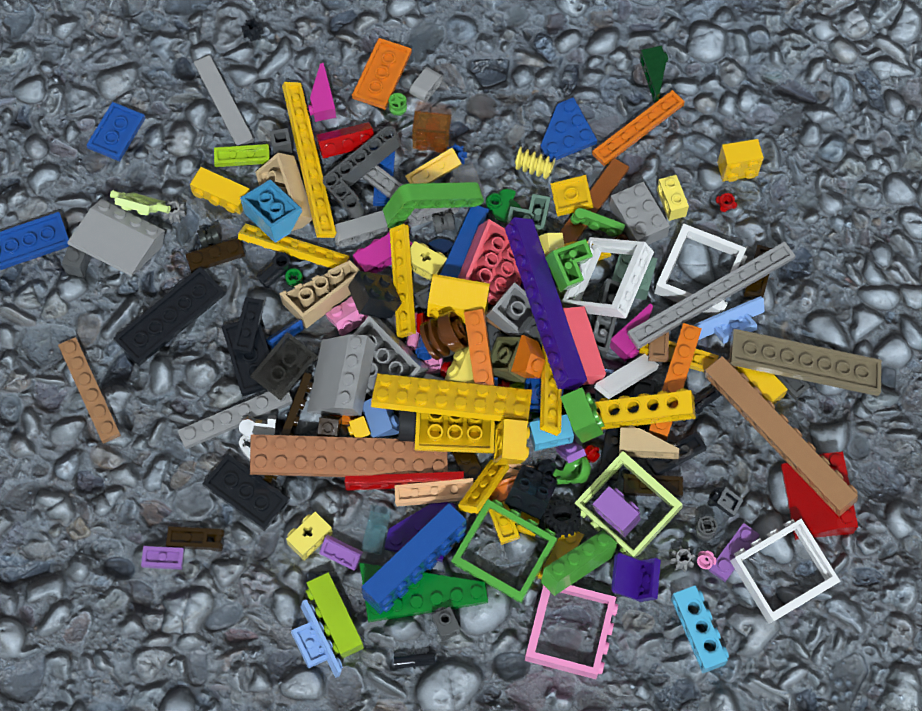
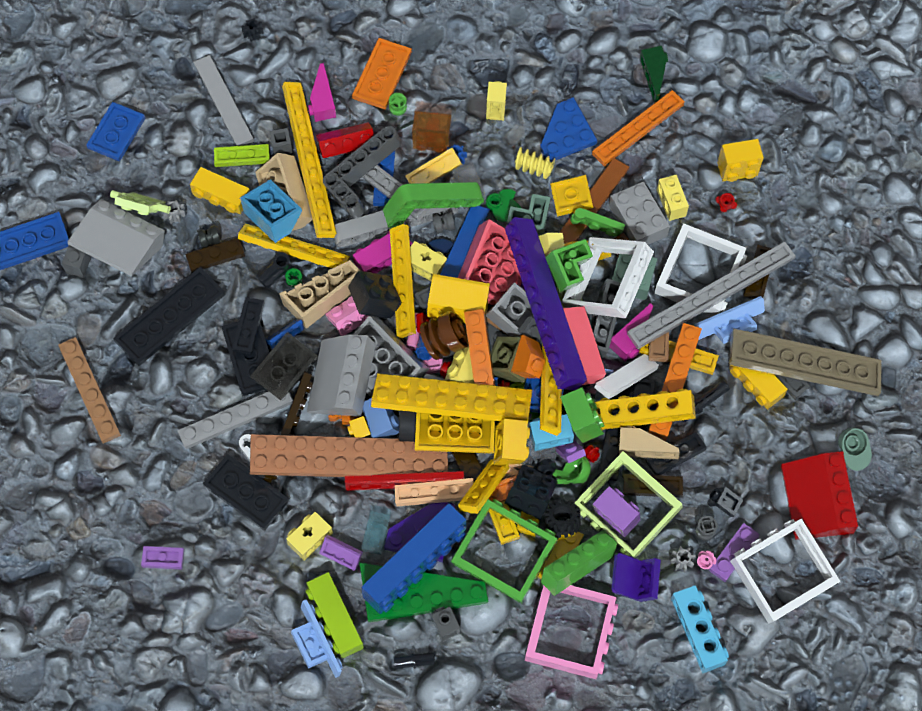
(194, 538): dark brown plate -> none
(258, 427): leg -> none
(329, 426): dark brown brick -> none
(426, 84): light grey beam -> none
(496, 100): none -> light yellow brick
(781, 436): medium nougat brick -> none
(855, 448): none -> sand green cap

